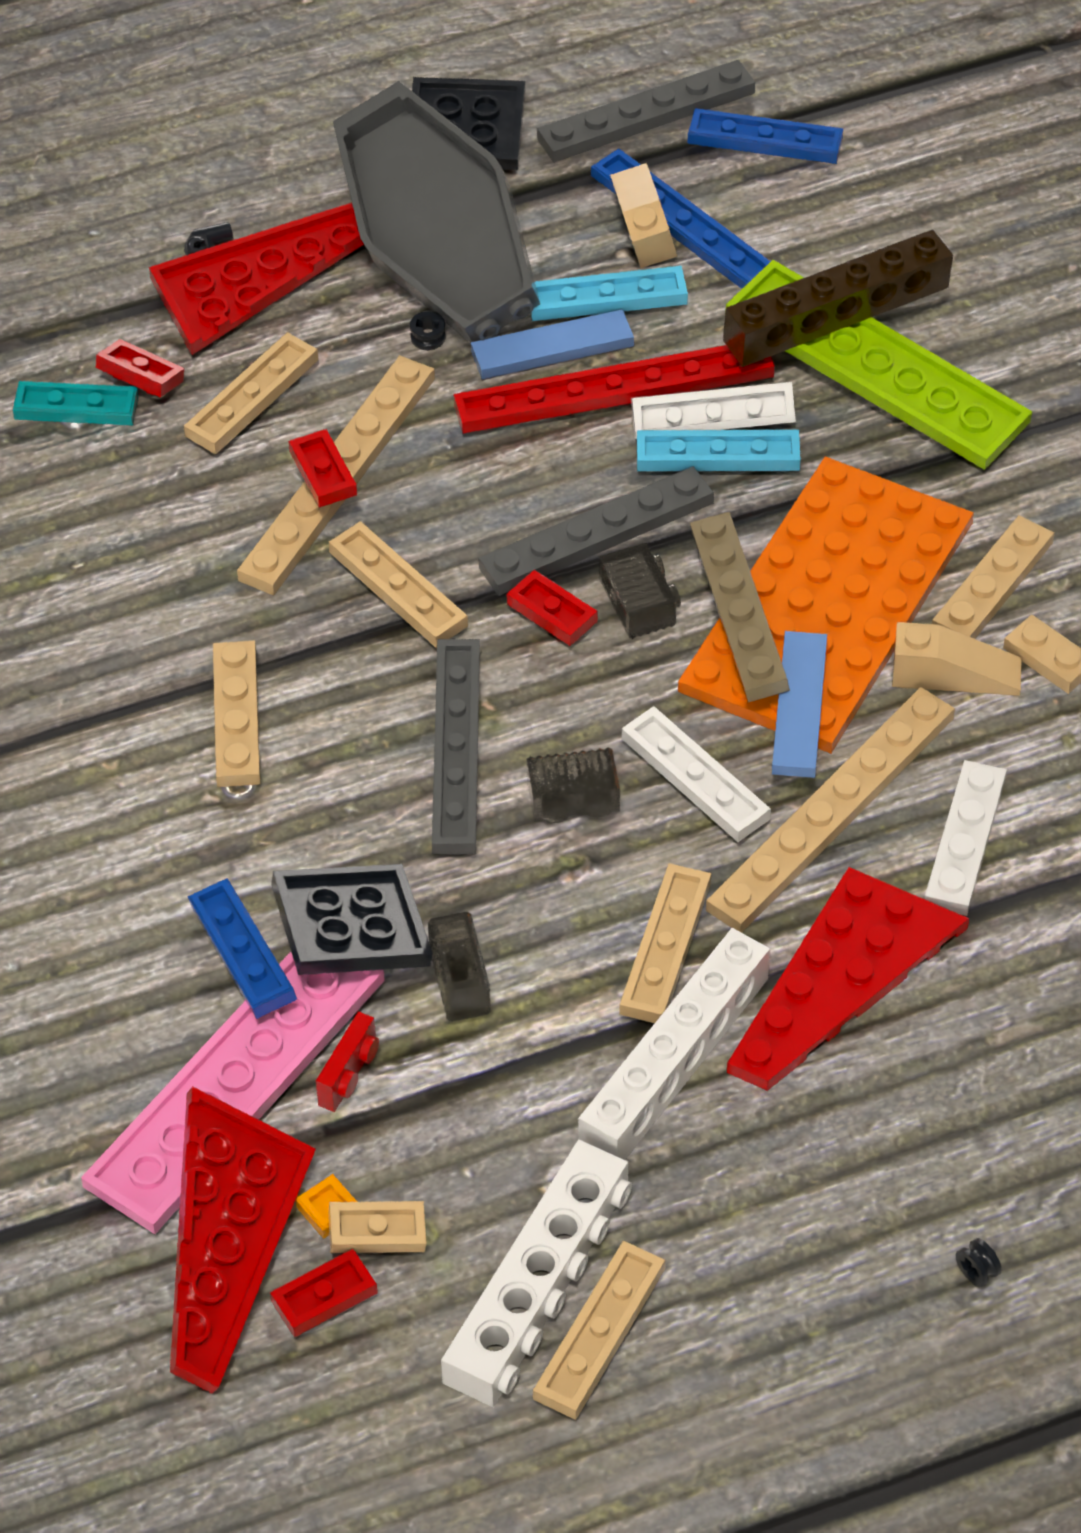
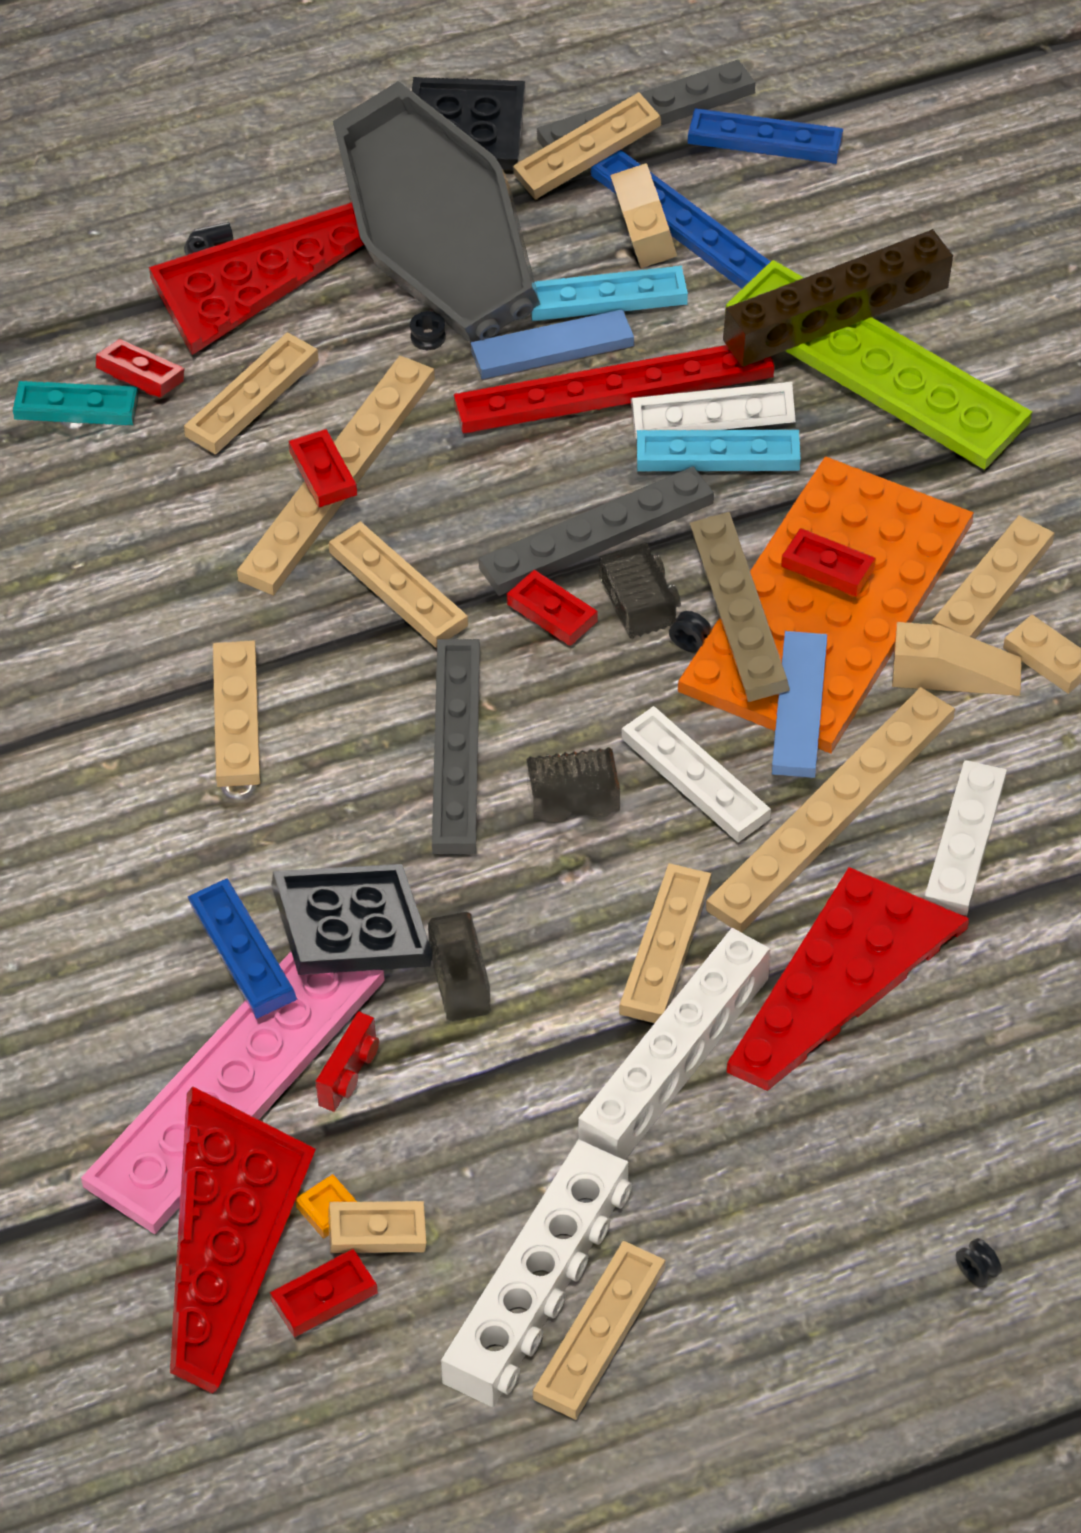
(587, 145): none -> tan plate
(689, 631): none -> black bush
(828, 562): none -> red plate

